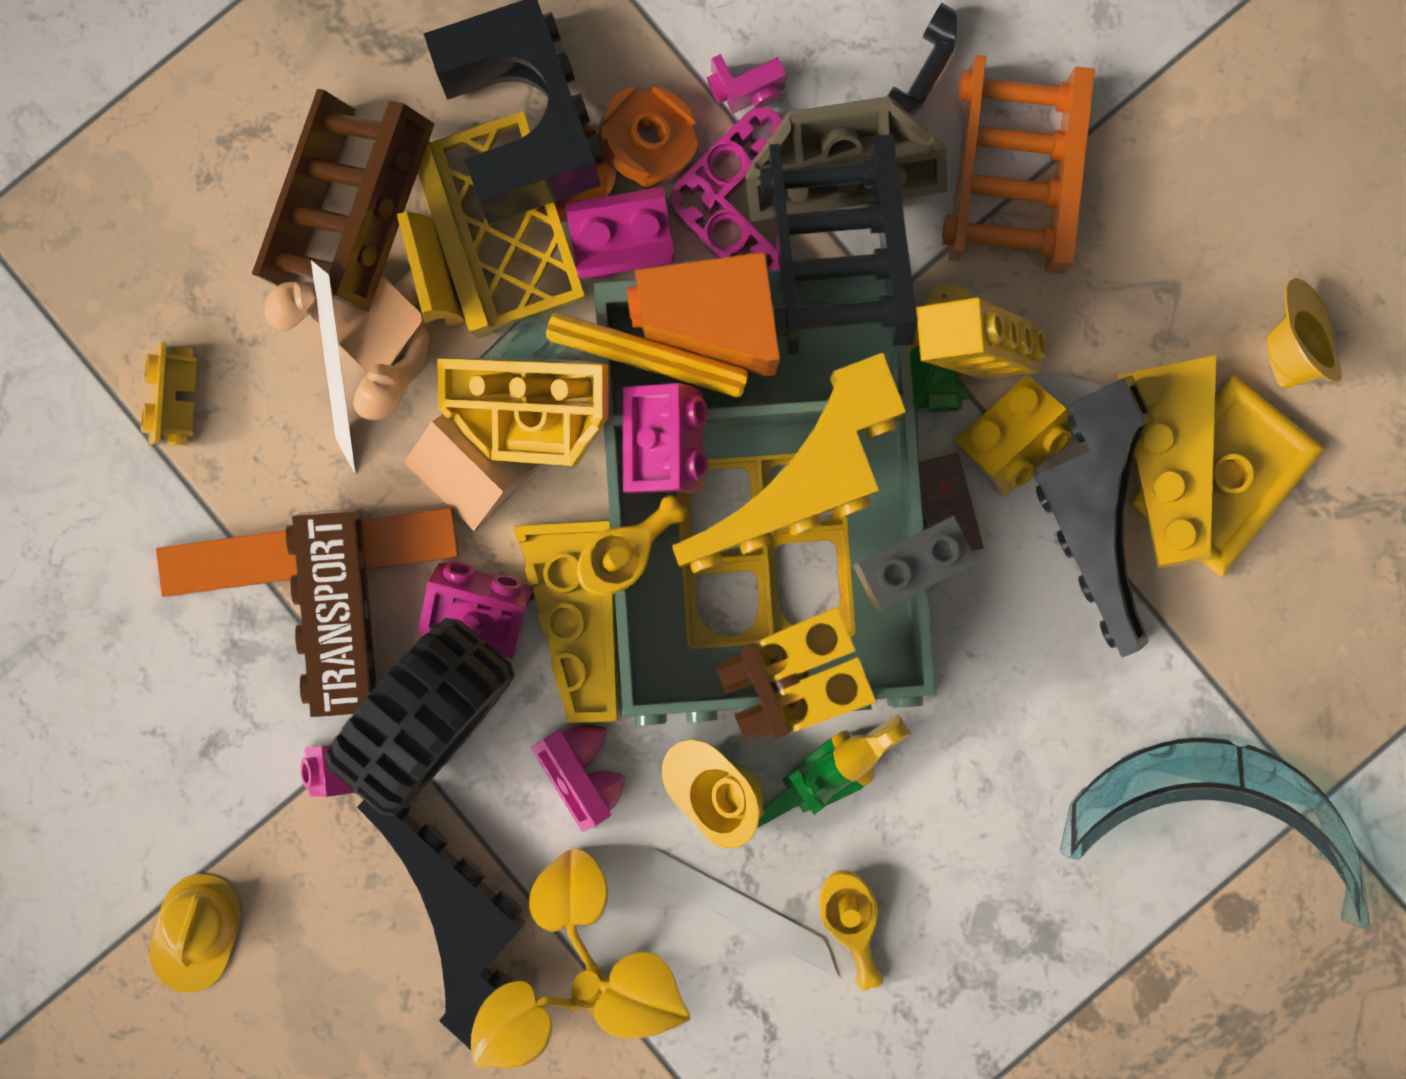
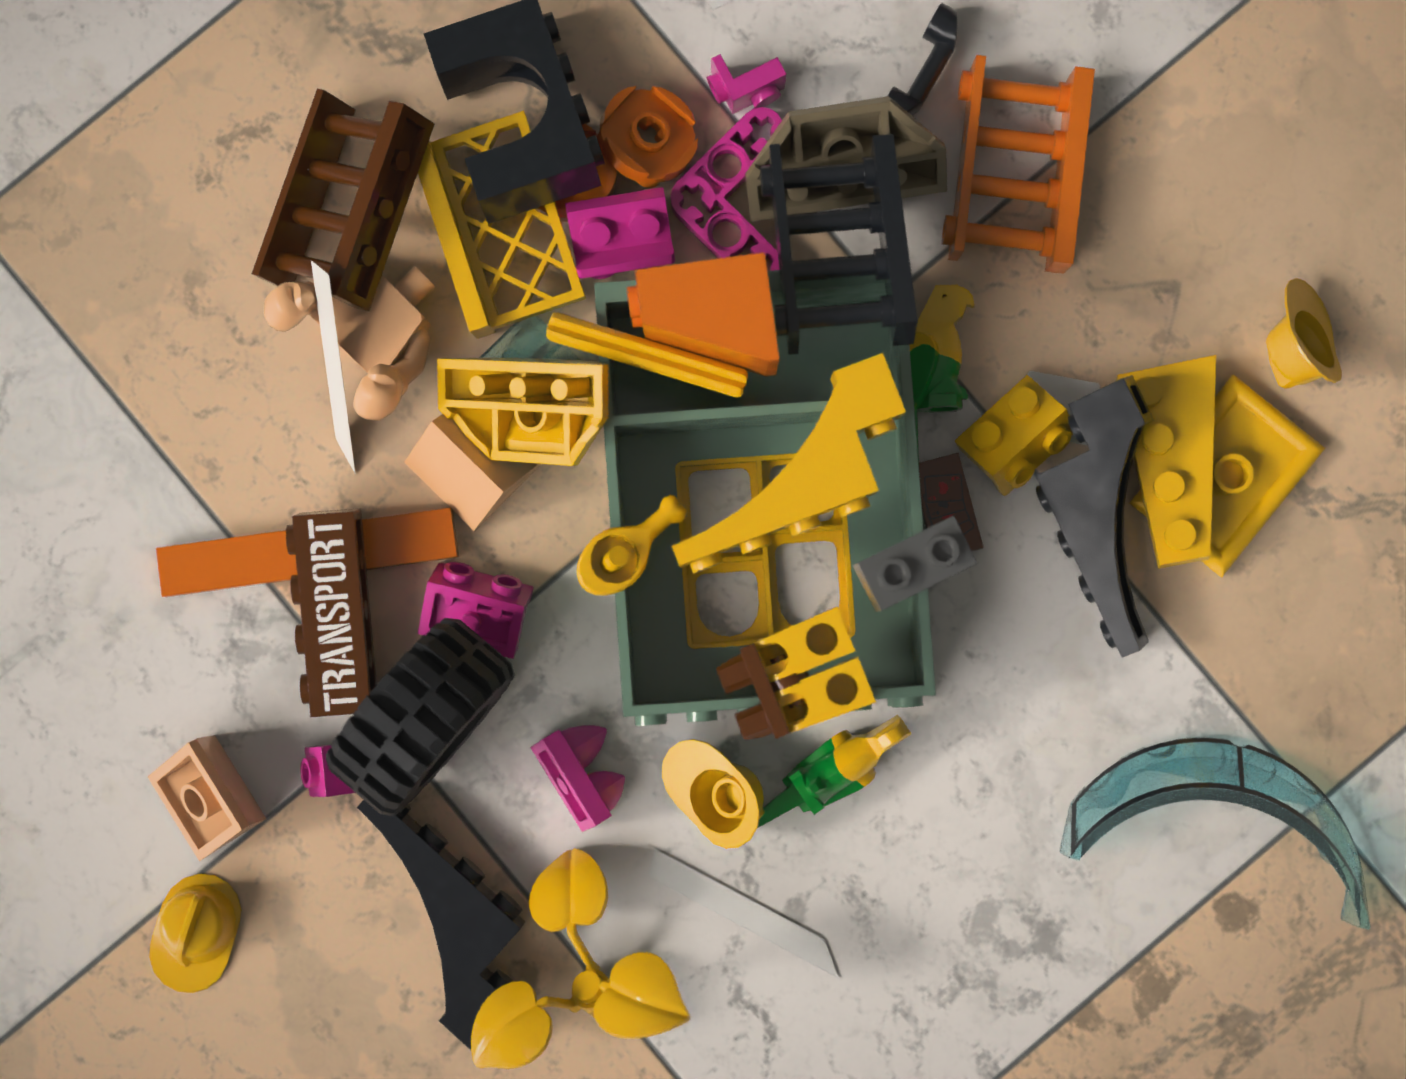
(169, 375): yellow hinge -> none
(206, 796): none -> light nougat slope
(430, 269): yellow slope -> none
(575, 622): yellow wing -> none
(663, 439): dark pink bracket -> none
(851, 918): yellow piece -> none
(979, 339): yellow brick -> none

